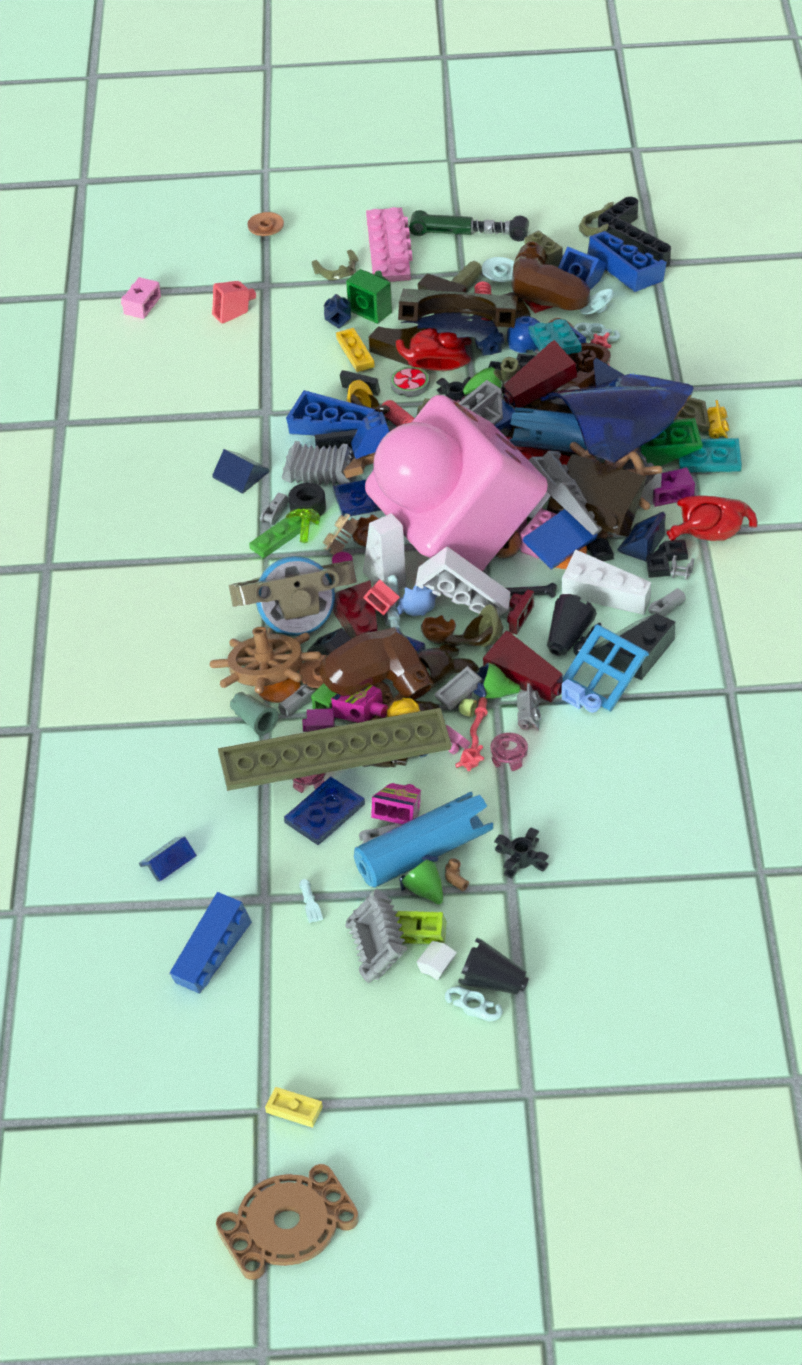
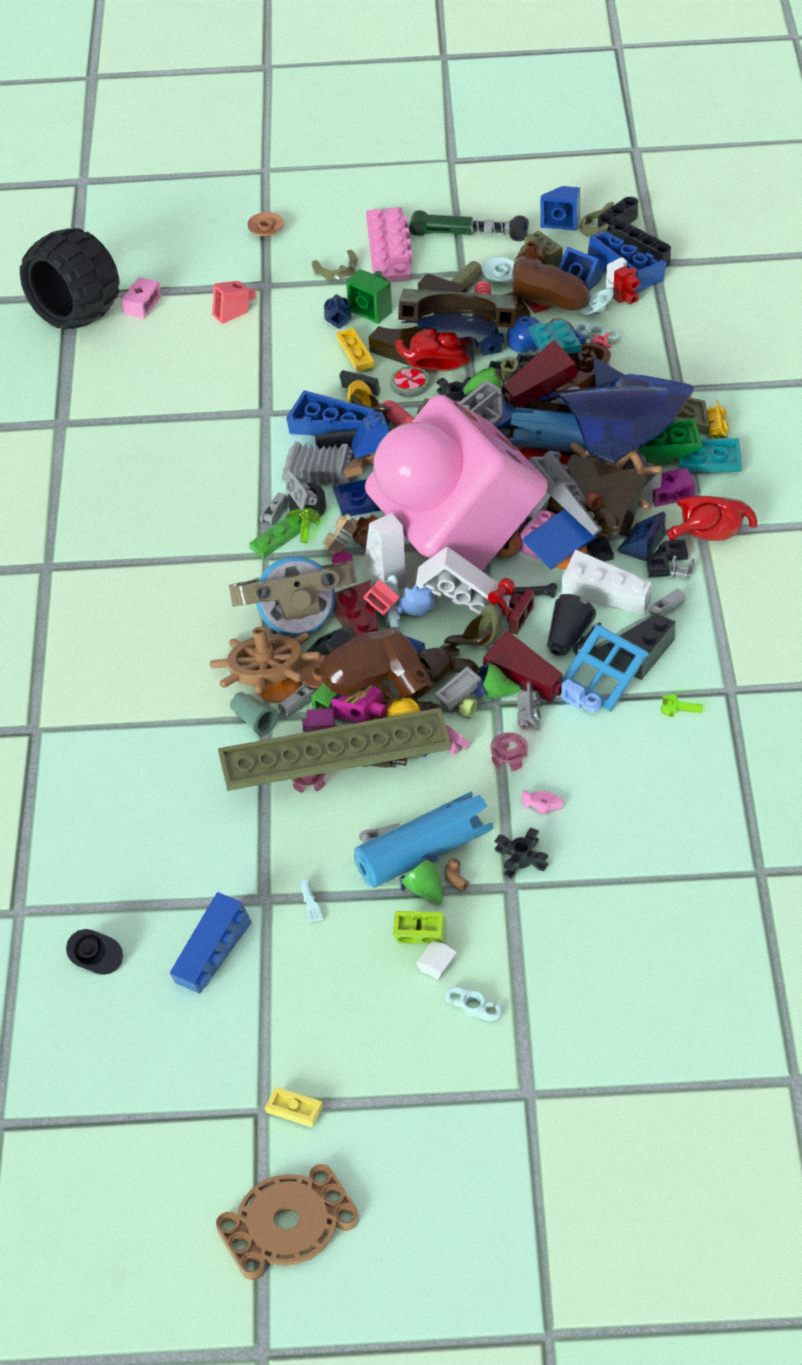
(69, 278): none -> black tyre
(94, 951): none -> black piece
(169, 858): clear blue panel -> none
(238, 471): dark blue slope -> none
(300, 491): none -> light grey hinge
(324, 810): clear blue plate -> none
(376, 934): light grey piece -> none
(396, 803): dark pink torso -> none
(437, 629): dark orange hair -> none
(471, 757): coral piece -> none
(492, 970): black cone -> none
(505, 587): none -> red piece
(542, 801): none -> bright pink piece
(560, 208): none -> blue slope
(594, 500): none -> copper hinge
(622, 281): none -> red hips
(672, 705): none -> clear neon green bar

